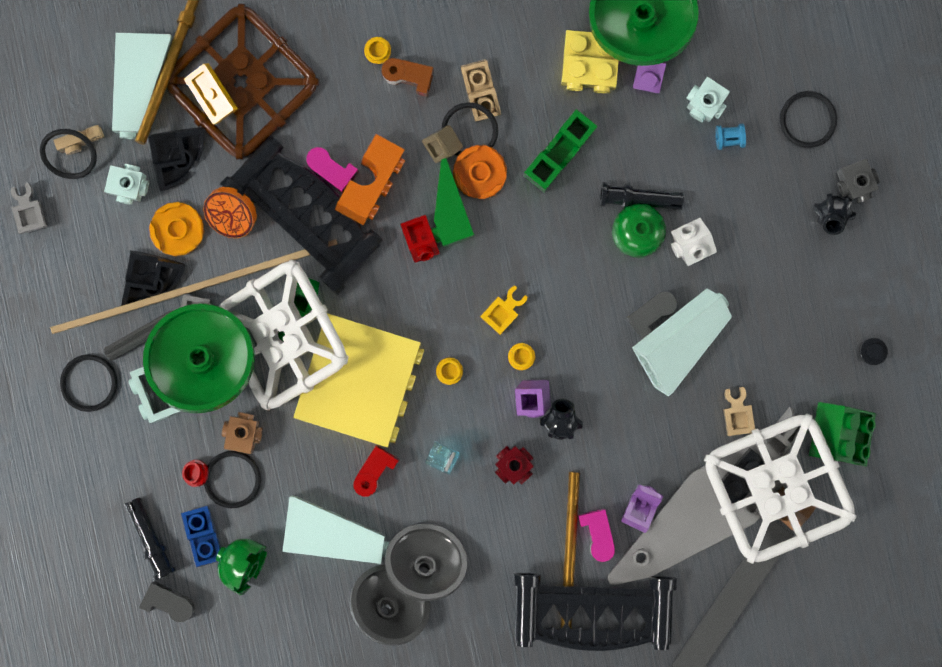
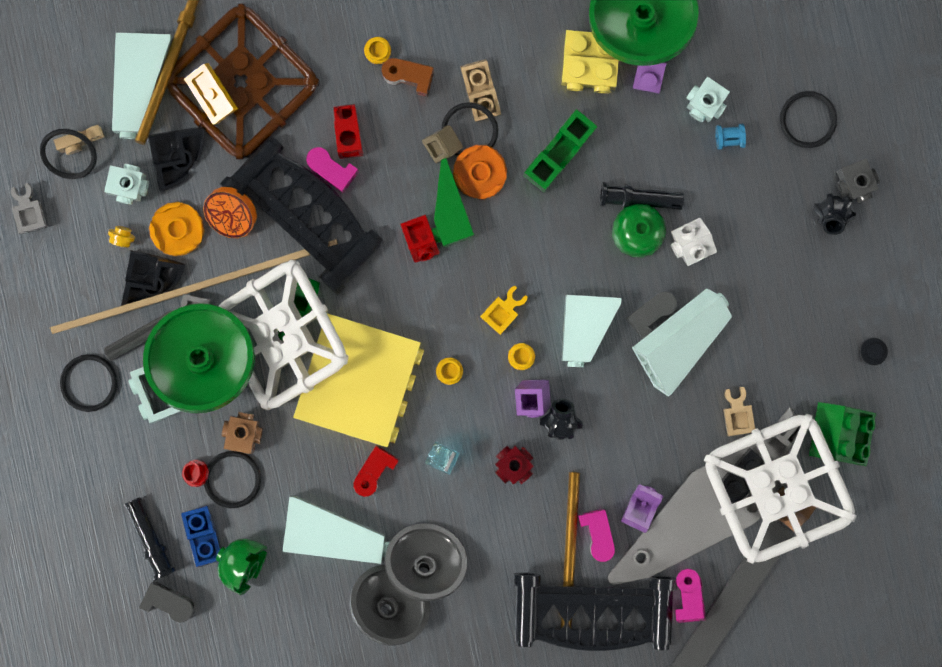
(121, 236): none -> yellow plate
(347, 132): none -> red leg
(360, 200): orange arch -> none
(585, 326): none -> light aqua slope
(692, 597): none -> dark pink leg

